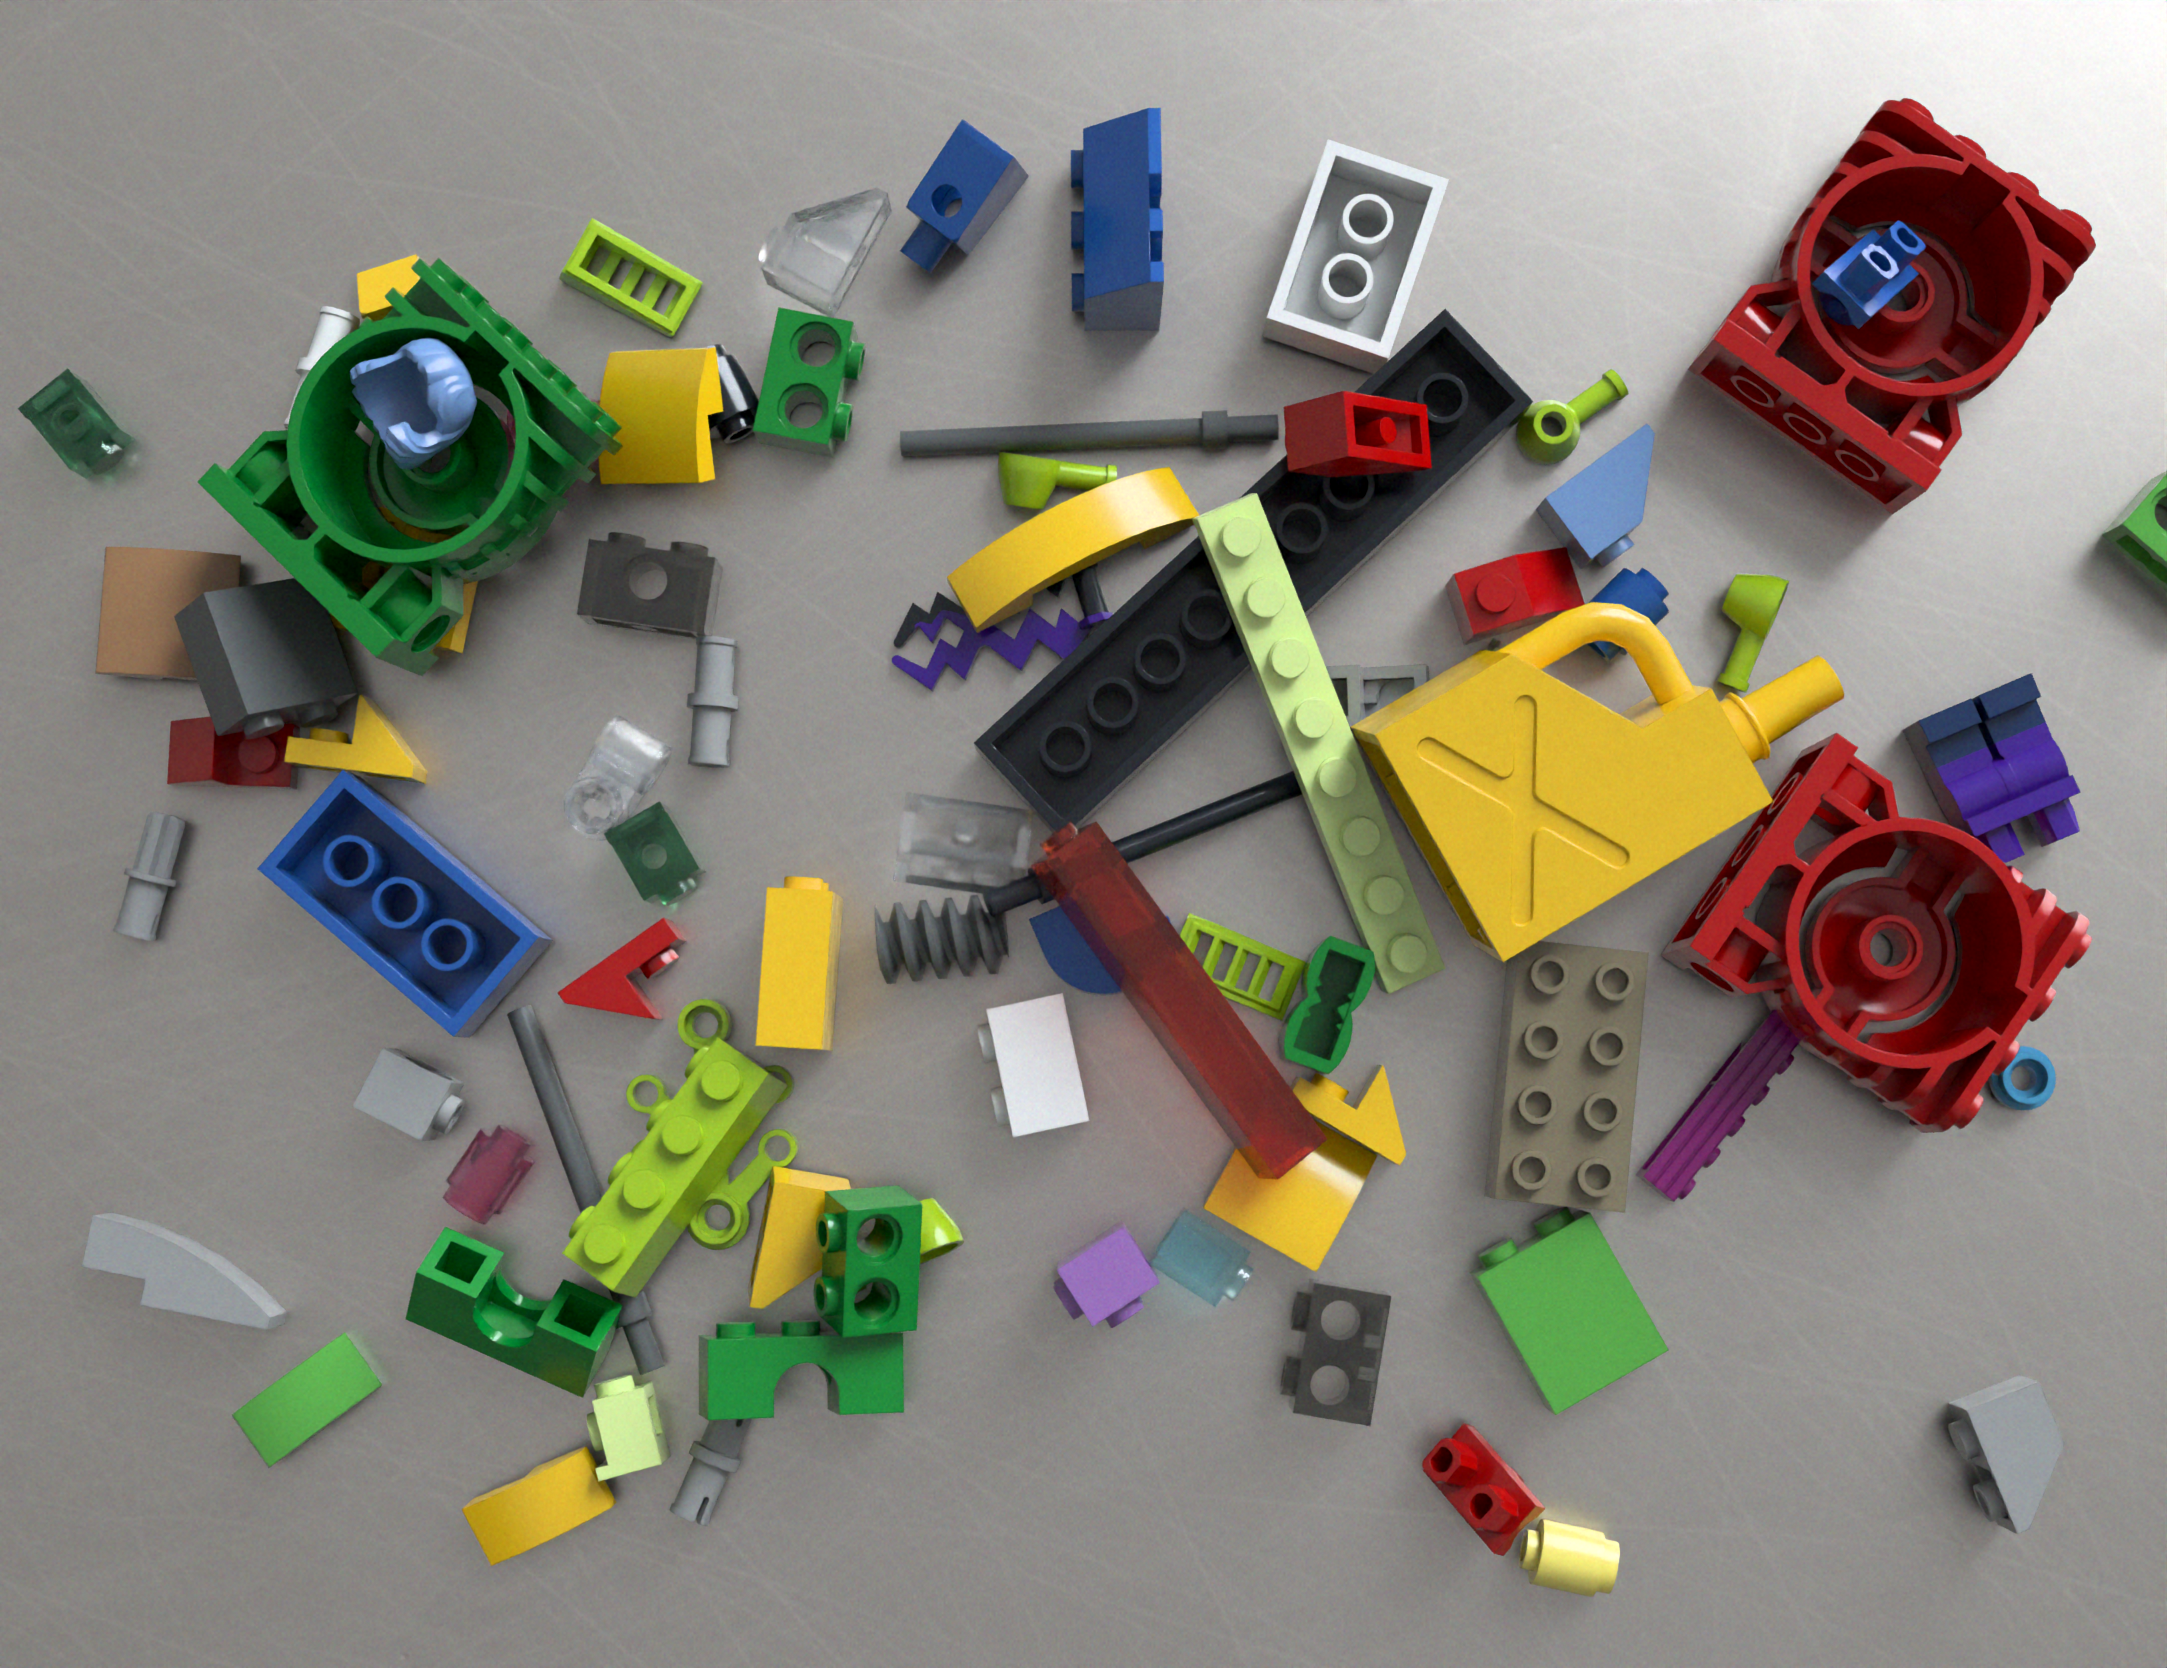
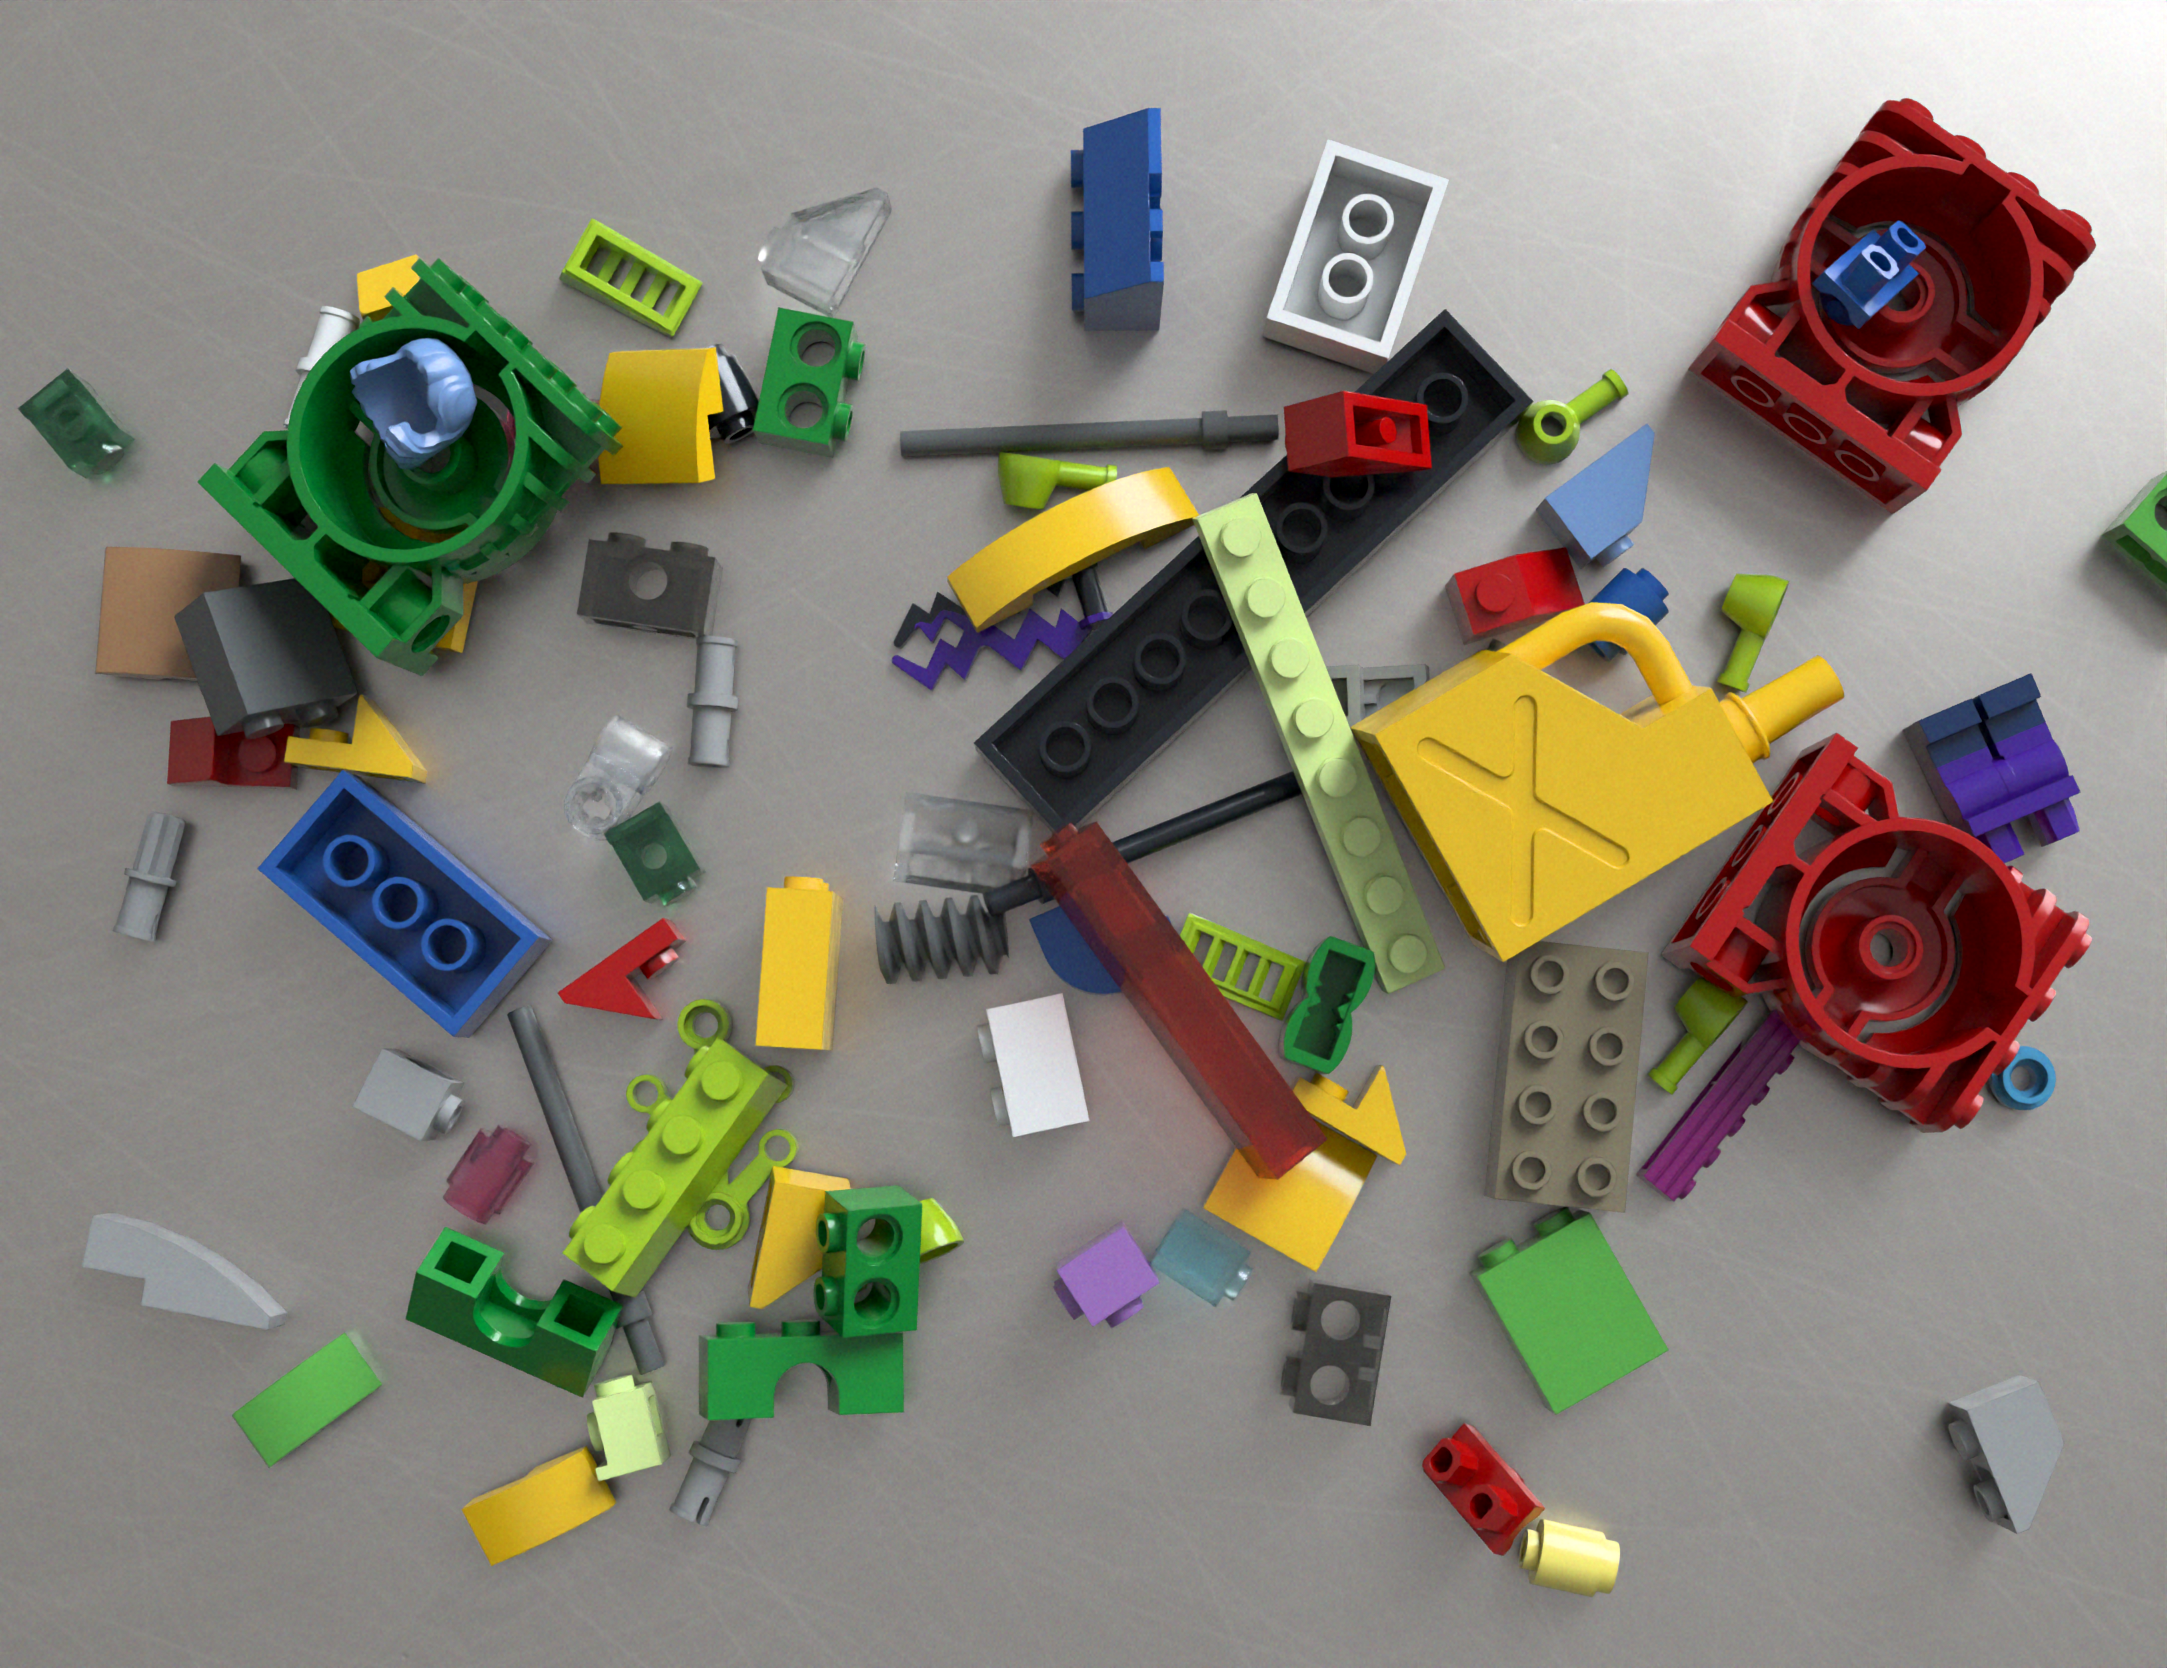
(965, 170): blue torso -> none
(1706, 1016): none -> lime bar

